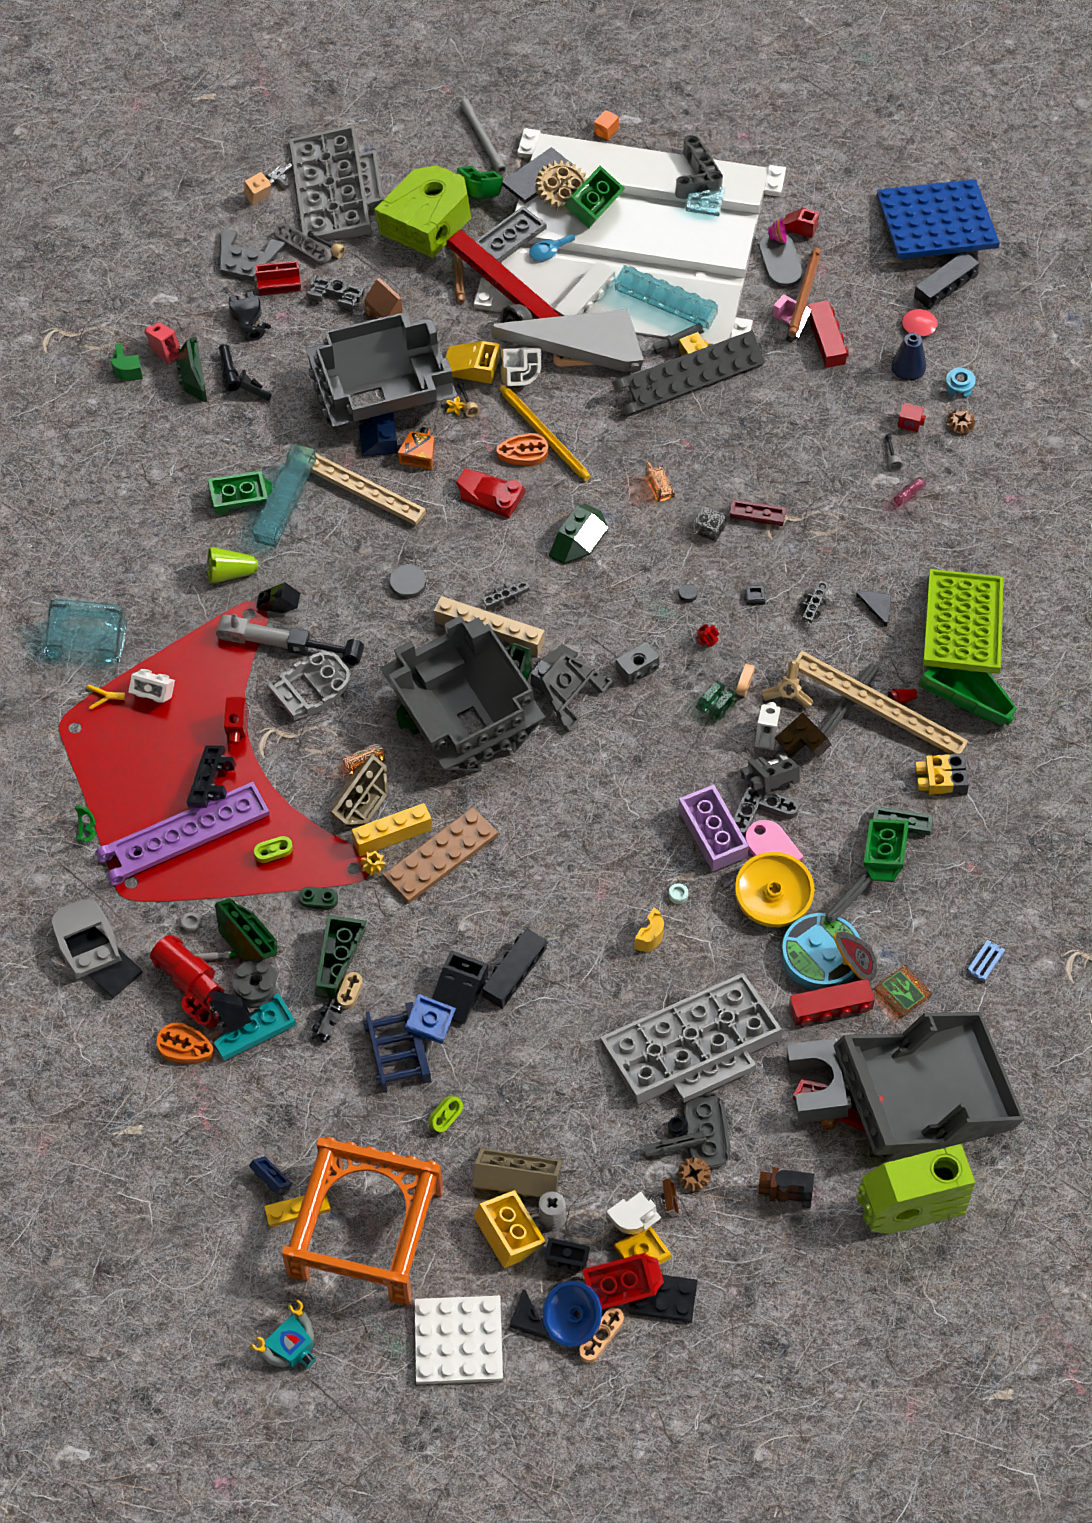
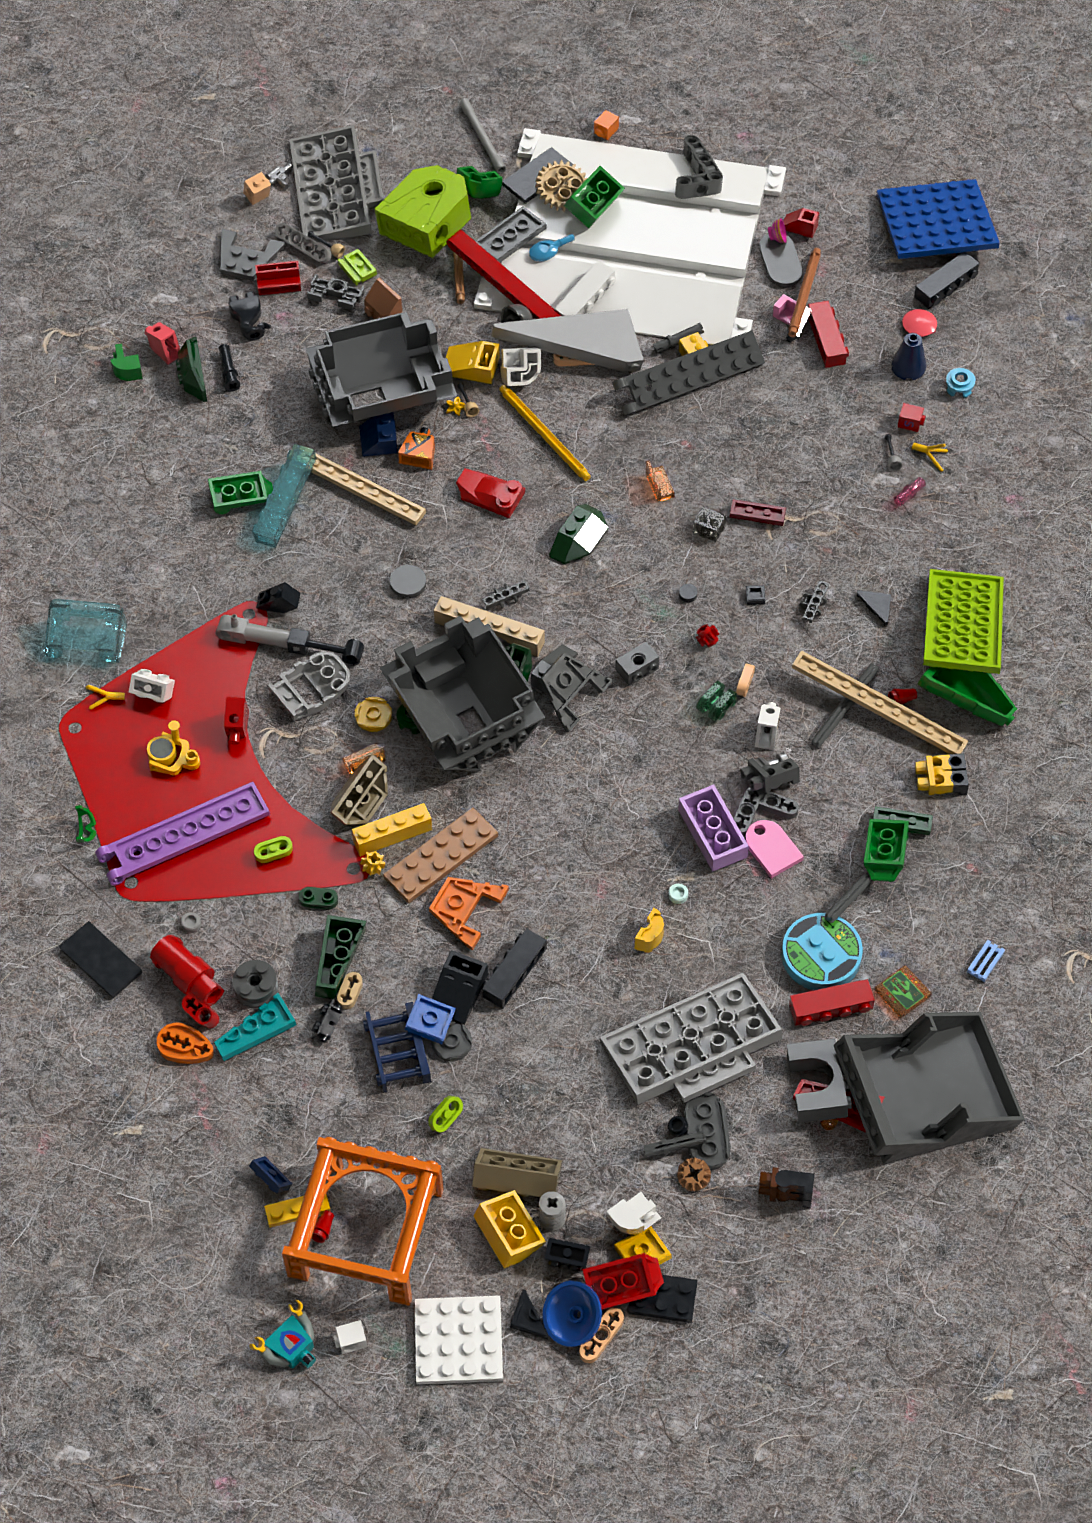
(75, 919): light grey slope -> none
(163, 753): none -> yellow piece
(204, 785): black hinge -> none
(217, 955): light grey piece -> none
(229, 565): lime cone -> none
(231, 1010): black slope -> none
(244, 931): dark green wedge -> none
(253, 386): black tile -> none
(323, 1227): none -> red cone
(350, 1337): none -> white brick
(357, 267): none -> lime plate
(373, 714): none -> yellow tile
(456, 903): none -> orange wing
(456, 1043): none -> dark grey tile
(525, 458): orange piece -> none
(666, 296): clear light blue brick -> none
(668, 1198): reddish brown piece -> none
(706, 202): clear light blue wing -> none
(774, 889): yellow dish -> none
(782, 689): tan bush -> none
(801, 733): dark brown brick -> none
(856, 955): shield -> none
(916, 1190): lime piece -> none
(925, 449): none -> yellow plant
(963, 426): medium nougat gear -> none

